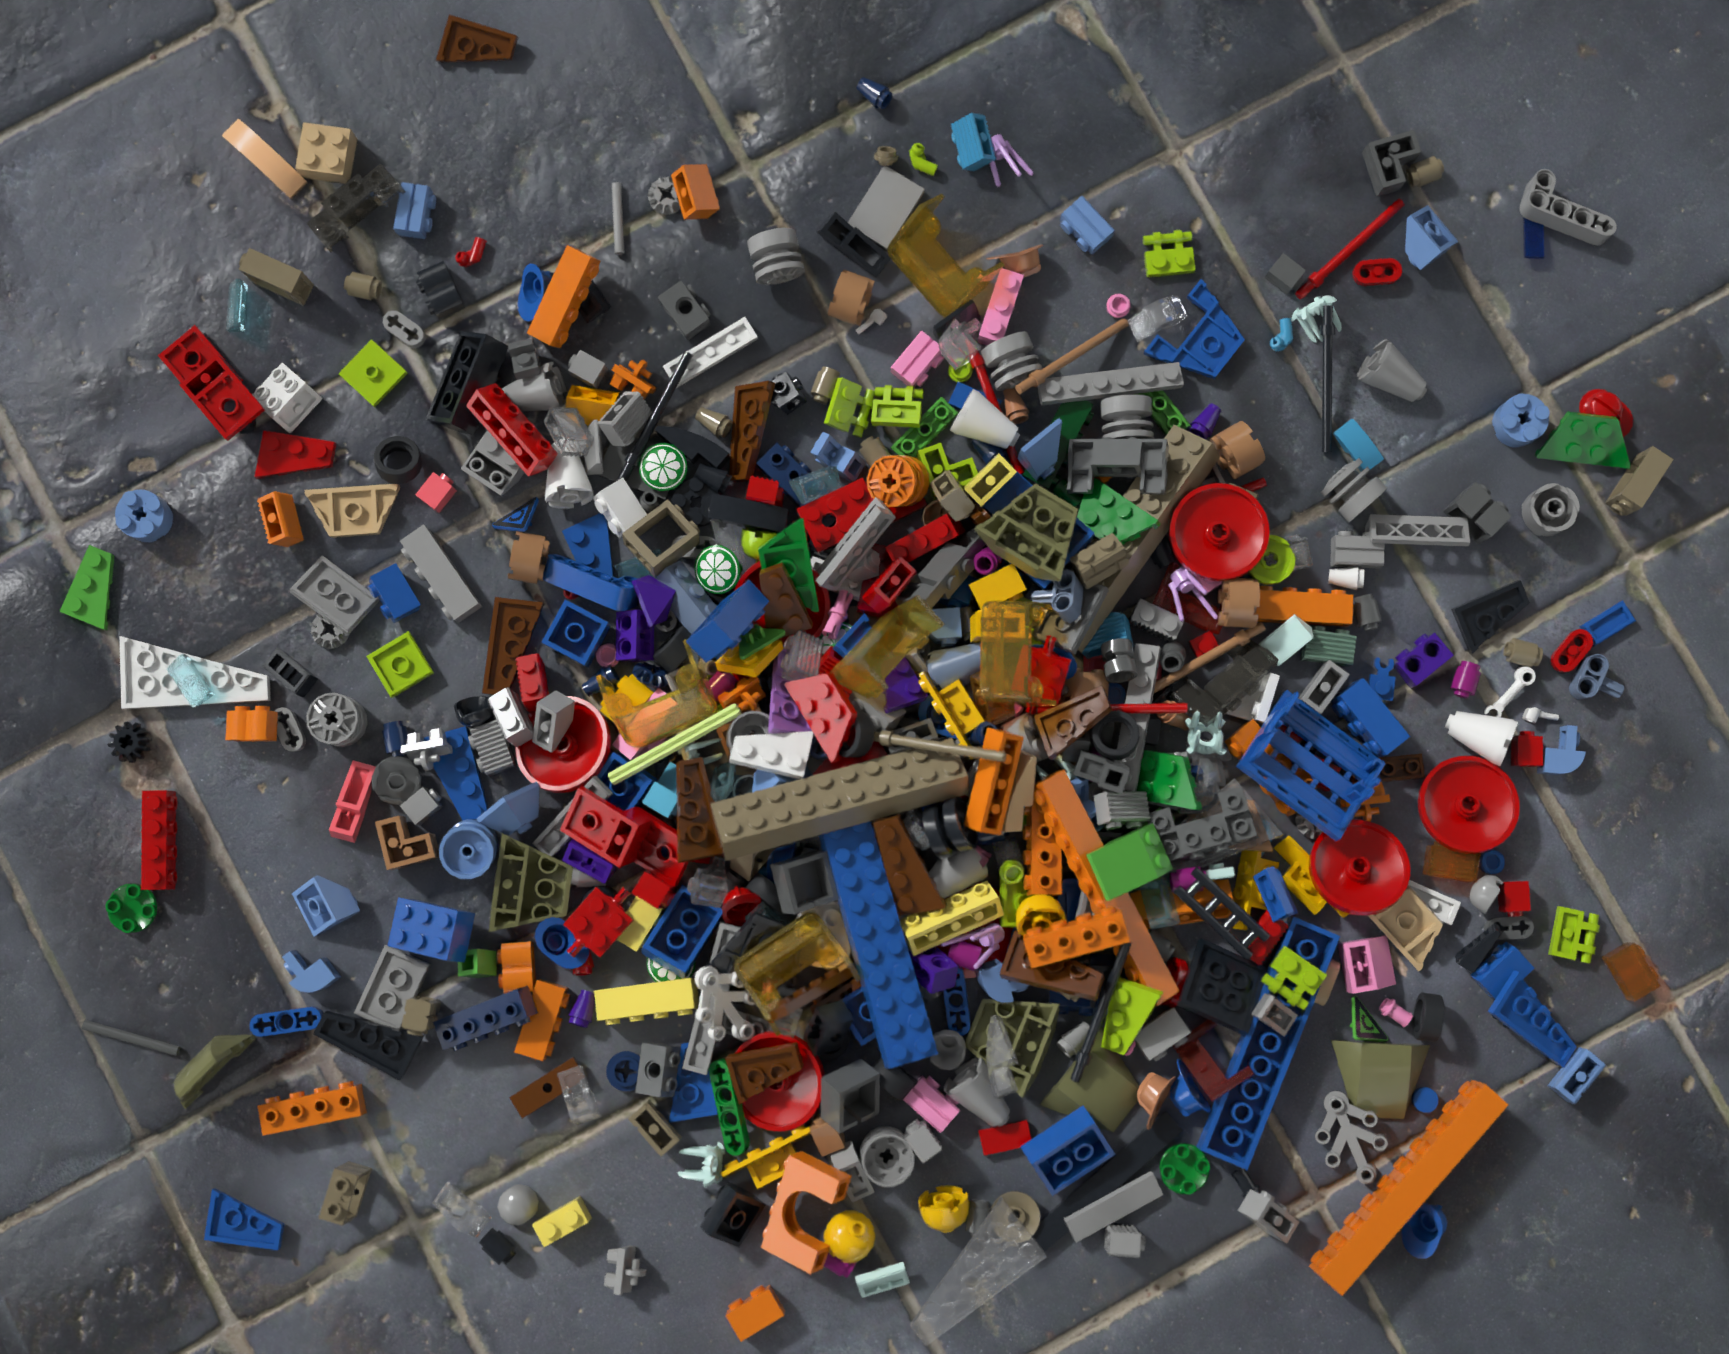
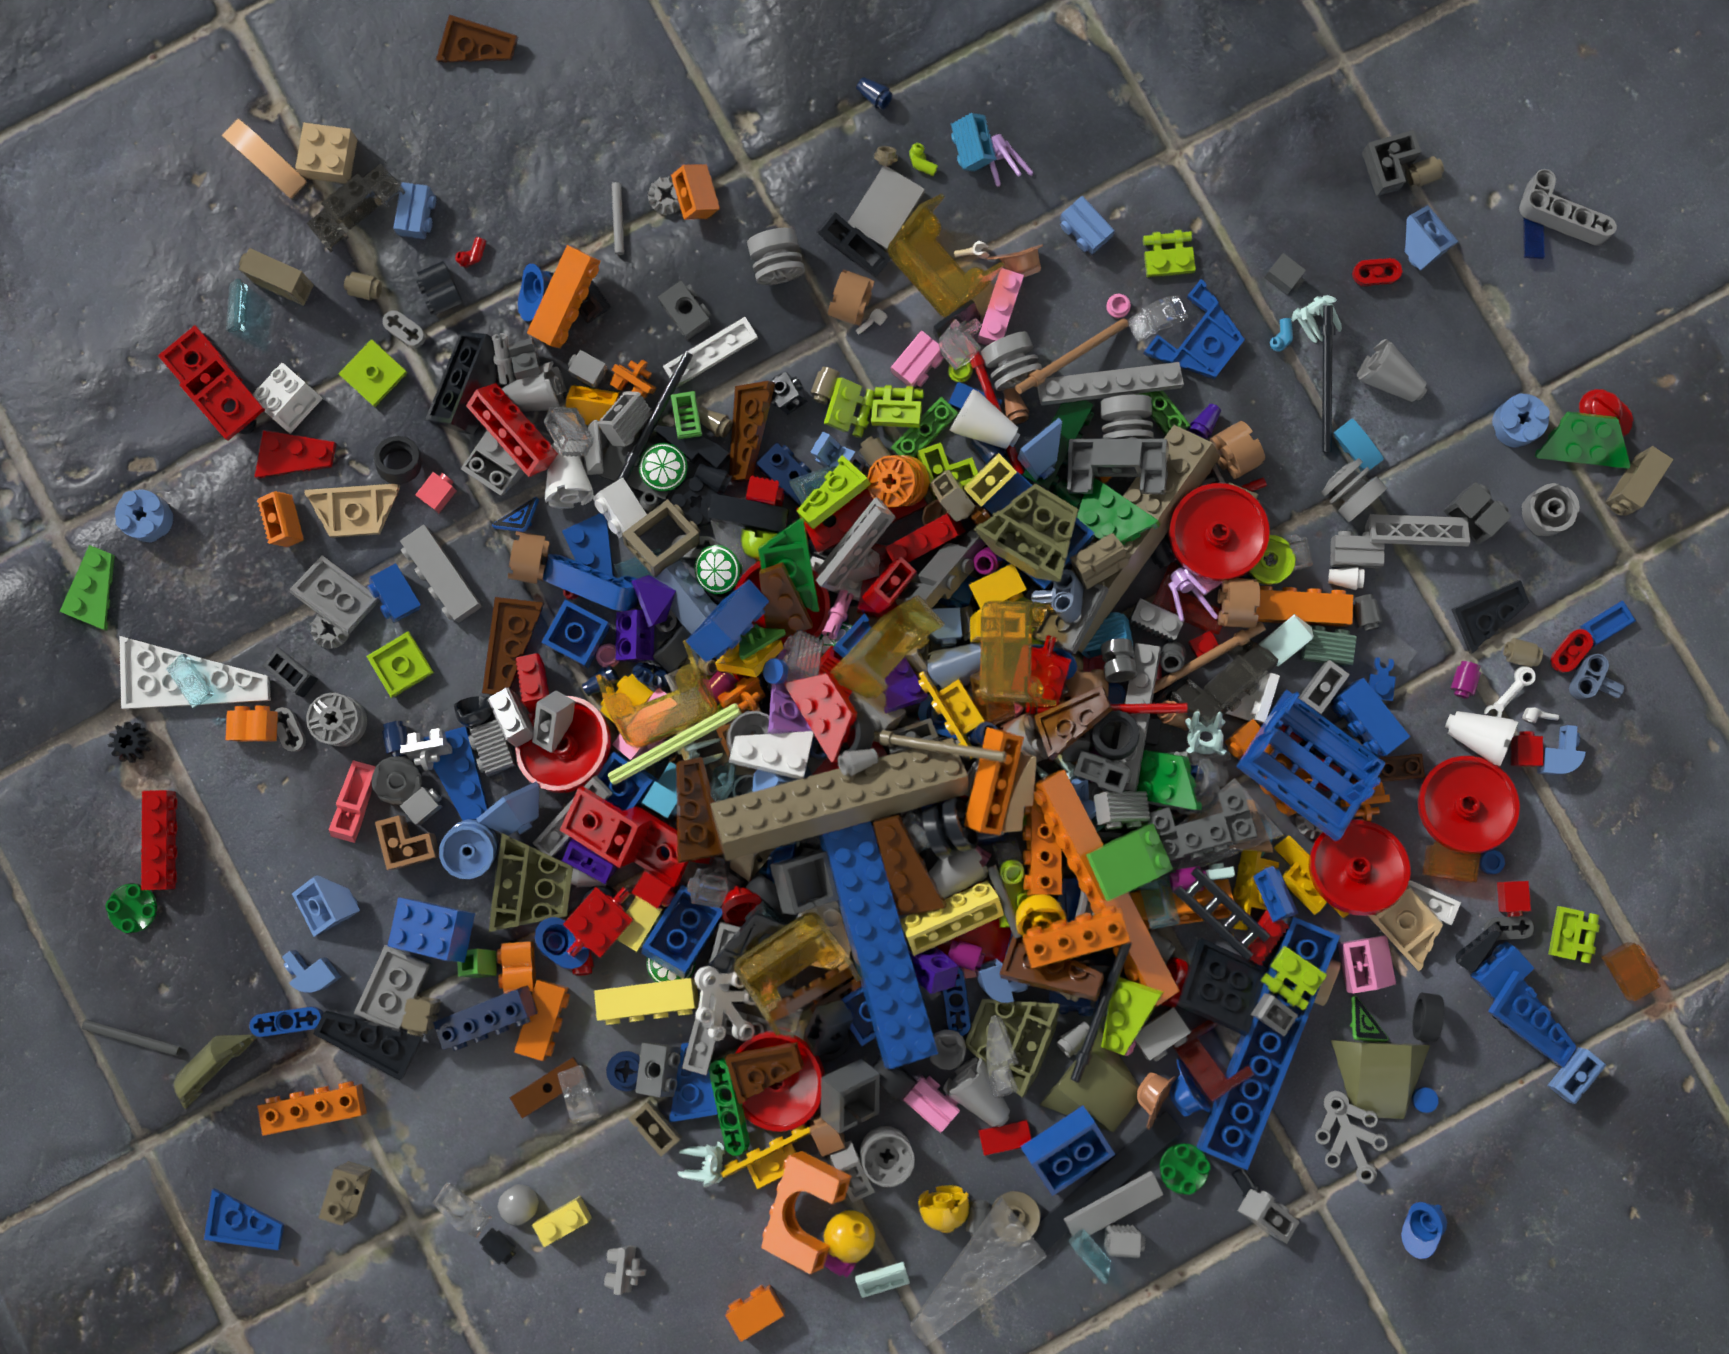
(503, 358): none -> light grey pin
(582, 1010): dark purple cone -> none
(681, 400): none -> bright green slope
(732, 1214): black brick -> none
(775, 671): none -> blue tile
(834, 493): none -> lime wing
(855, 761): none -> light grey cone
(922, 1139): light grey brick -> none
(975, 250): none -> white hand
(988, 936): lavender plant -> none
(1004, 899): none -> dark grey bar
(1091, 1255): none -> clear light blue slope
(1317, 278): red bar -> none
(1394, 1011): bright pink pin -> none
(1407, 1185): orange brick -> none
(1425, 664): dark purple brick -> none
(1484, 892): light grey hair -> none

